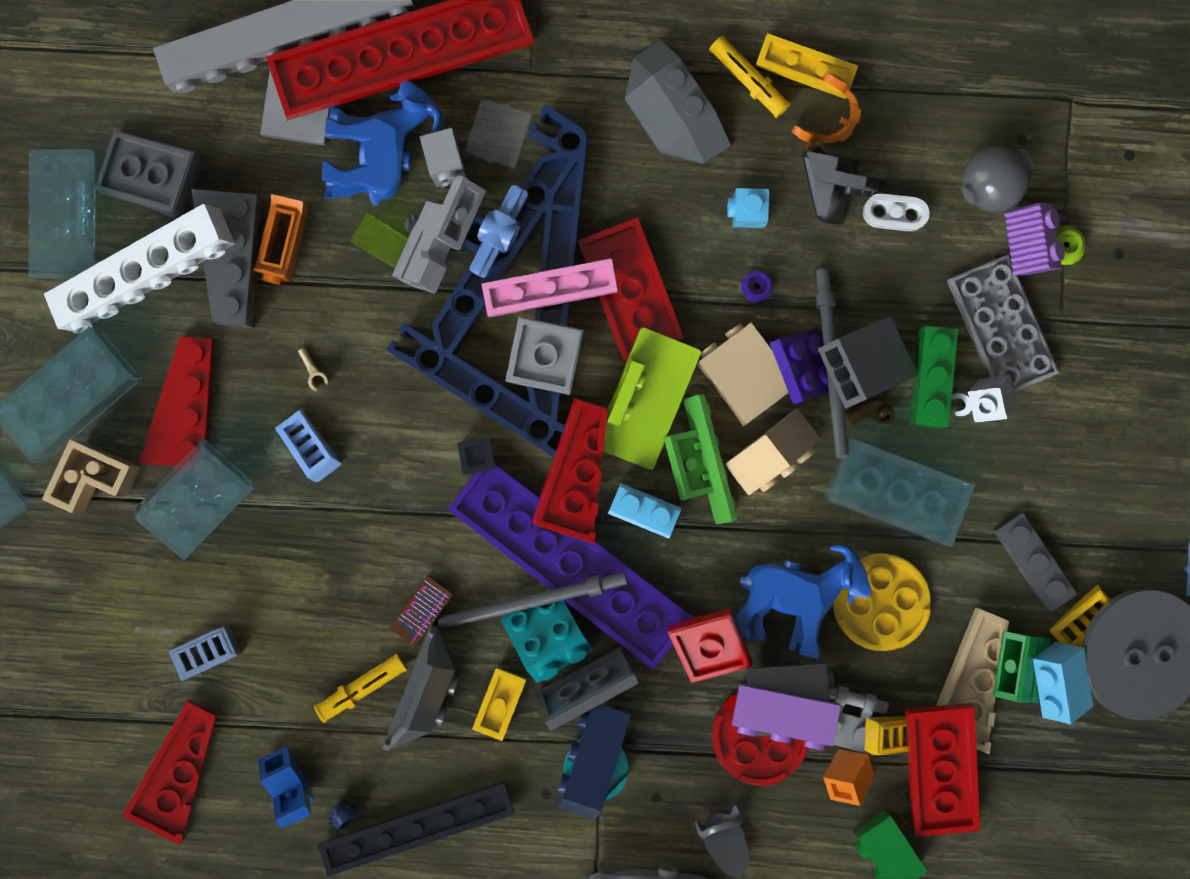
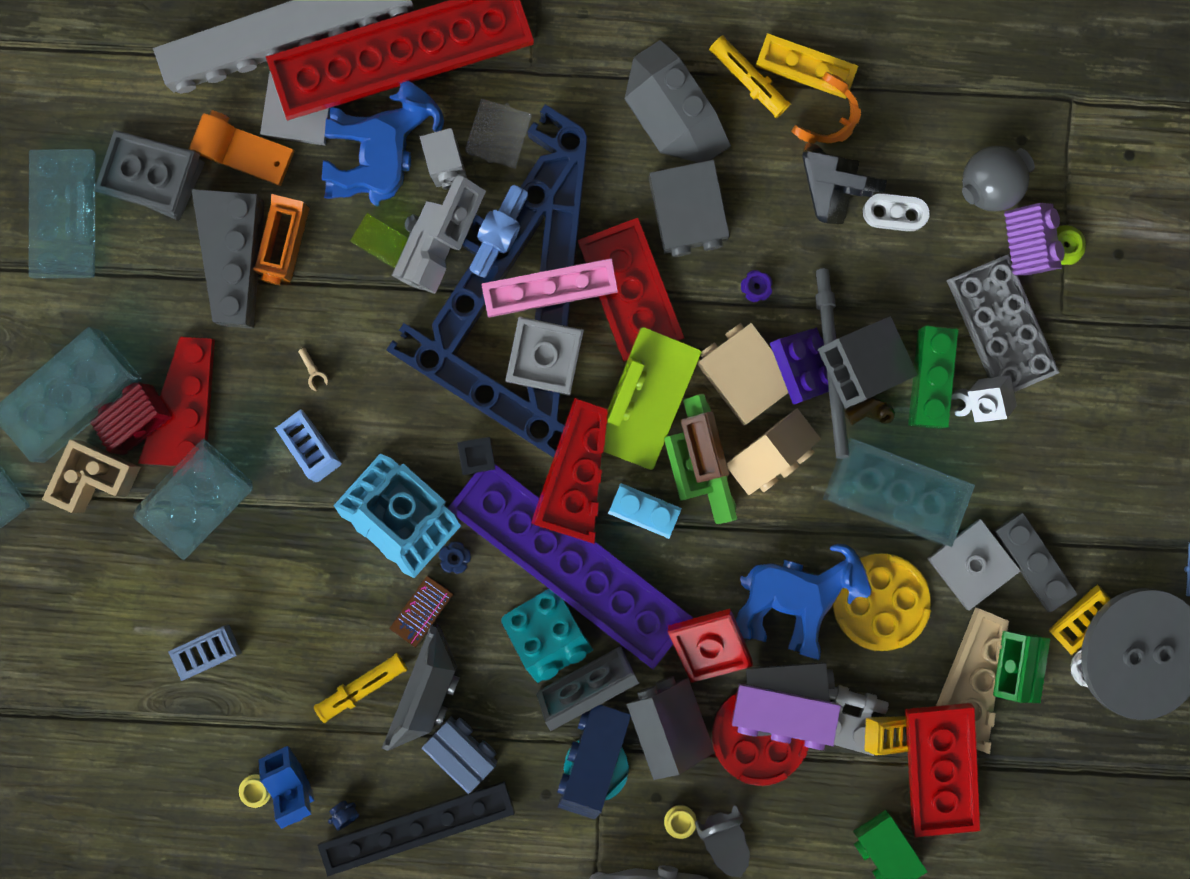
(70, 298): white brick -> none
(130, 418): none -> dark red brick
(170, 783): red wing -> none
(240, 150): none -> orange door
(253, 792): none -> light yellow plate
(398, 514): none -> medium azure slope
(446, 554): none -> dark blue plate
(460, 753): none -> sand blue brick
(499, 703): yellow plate -> none
(593, 586): dark grey bar -> none
(670, 727): none -> dark grey brick
(680, 821): none -> light yellow plate
(689, 208): none -> dark grey brick
(704, 447): none -> reddish brown tile
(749, 208): medium azure brick -> none
(849, 777): orange panel -> none
(974, 565): none -> light grey plate
(1063, 682): medium azure brick -> none

